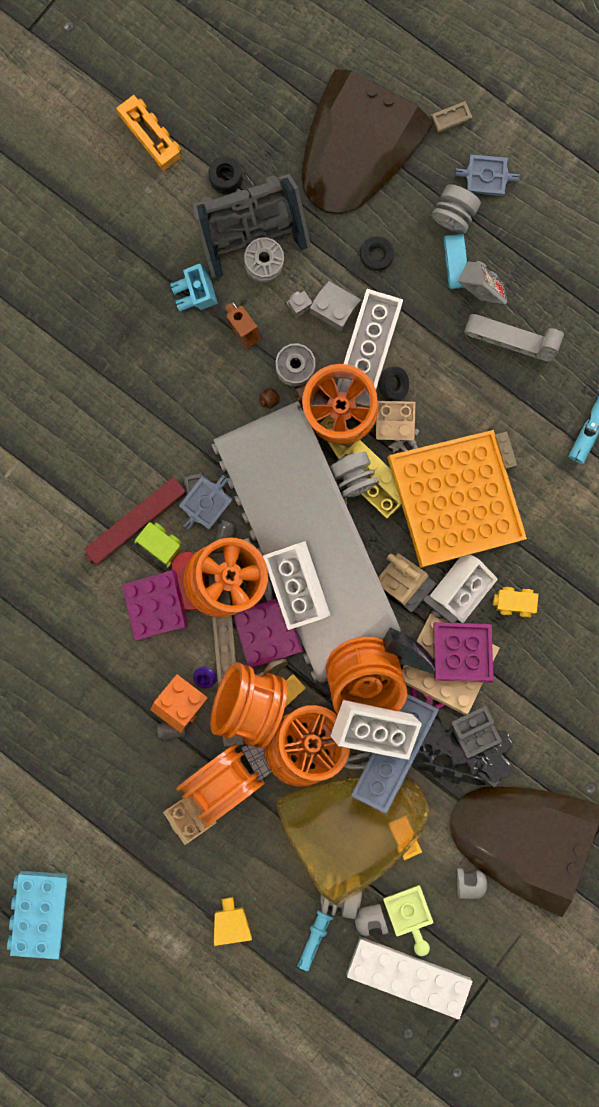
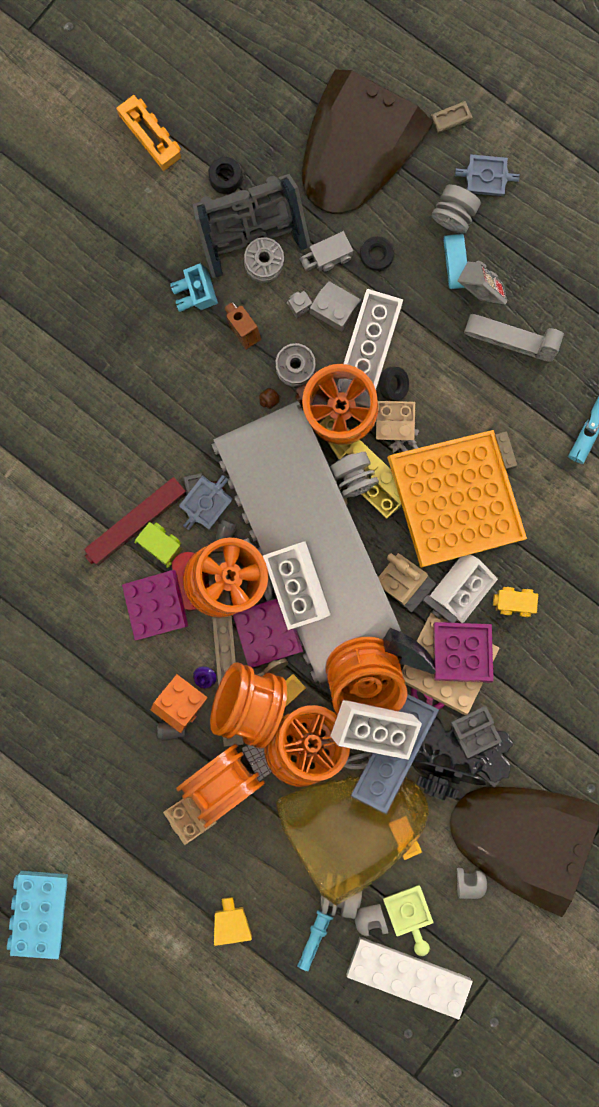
(328, 253): none -> light grey brick
(437, 787): none -> black gear

